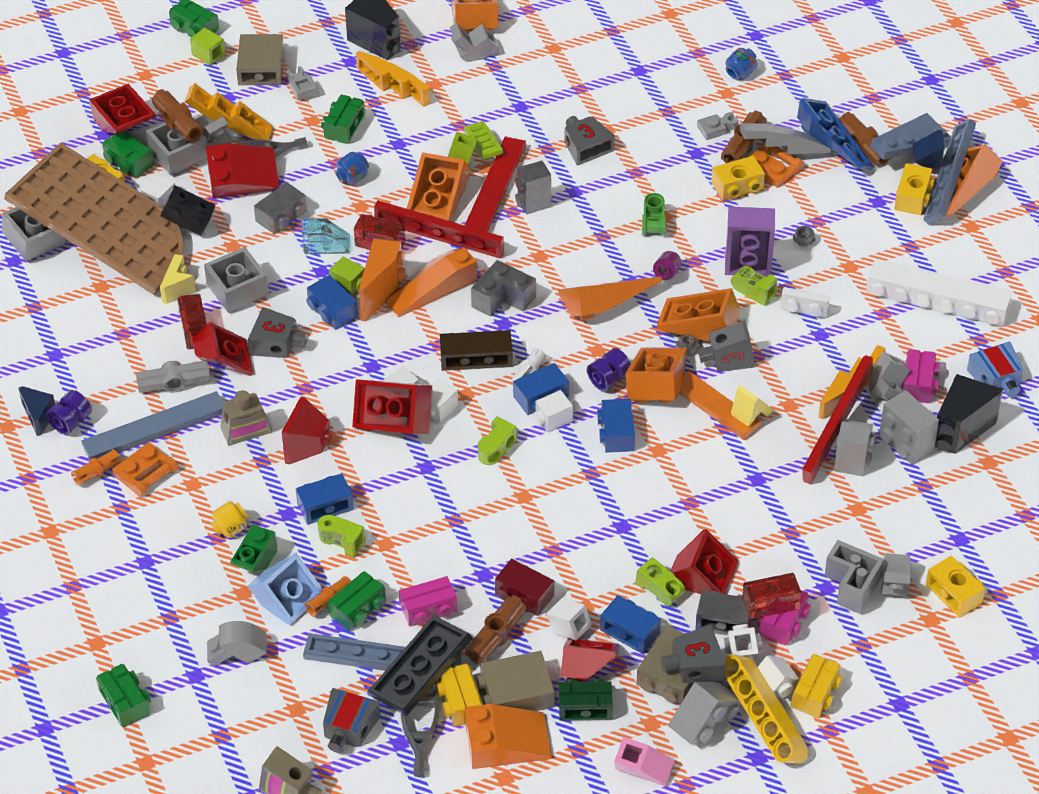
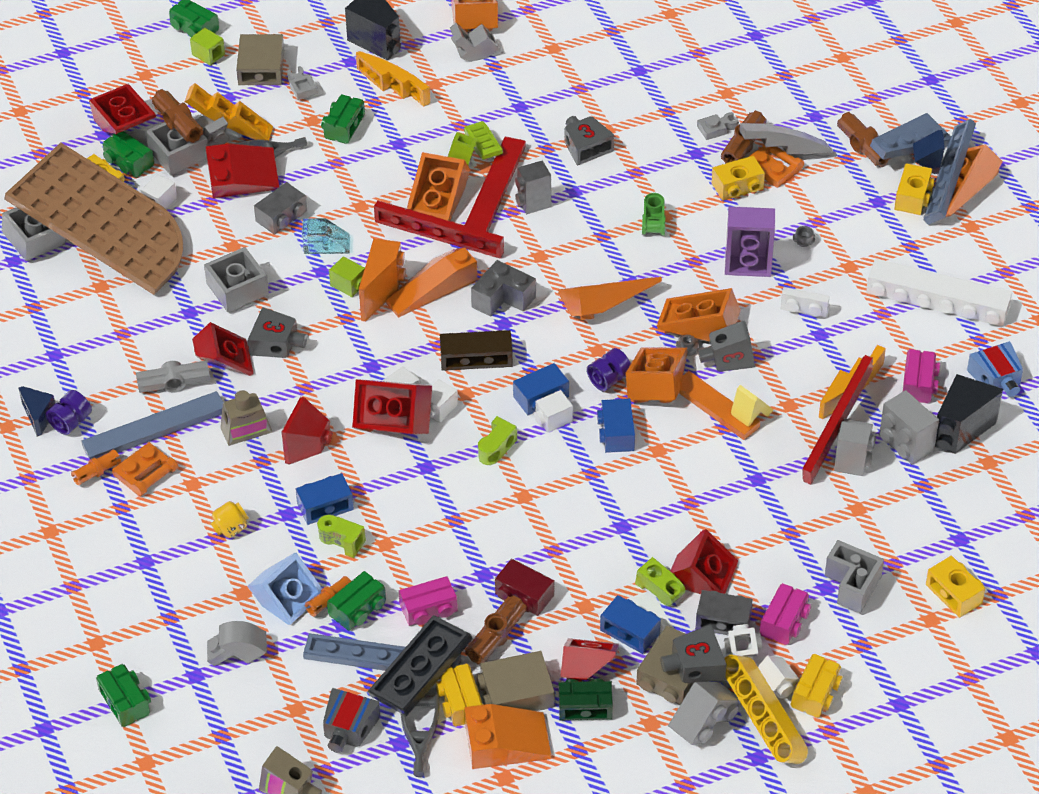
(176, 281): light yellow slope -> none
(187, 210): black brick -> none
(191, 317): clear red brick -> none
(256, 550): green slope -> none
(332, 302): blue brick -> none
(352, 168): blue head -> none
(371, 227): clear red brick -> none
(530, 364): white axle -> none
(569, 618): white brick -> none
(643, 761): bright pink slope -> none
(667, 265): magenta brick -> none
(741, 63): blue head -> none
(754, 285): lime leg -> none
(771, 595): clear red brick -> none
(824, 125): blue wedge -> none
(888, 376): light grey brick -> none
(895, 574): light grey brick -> none

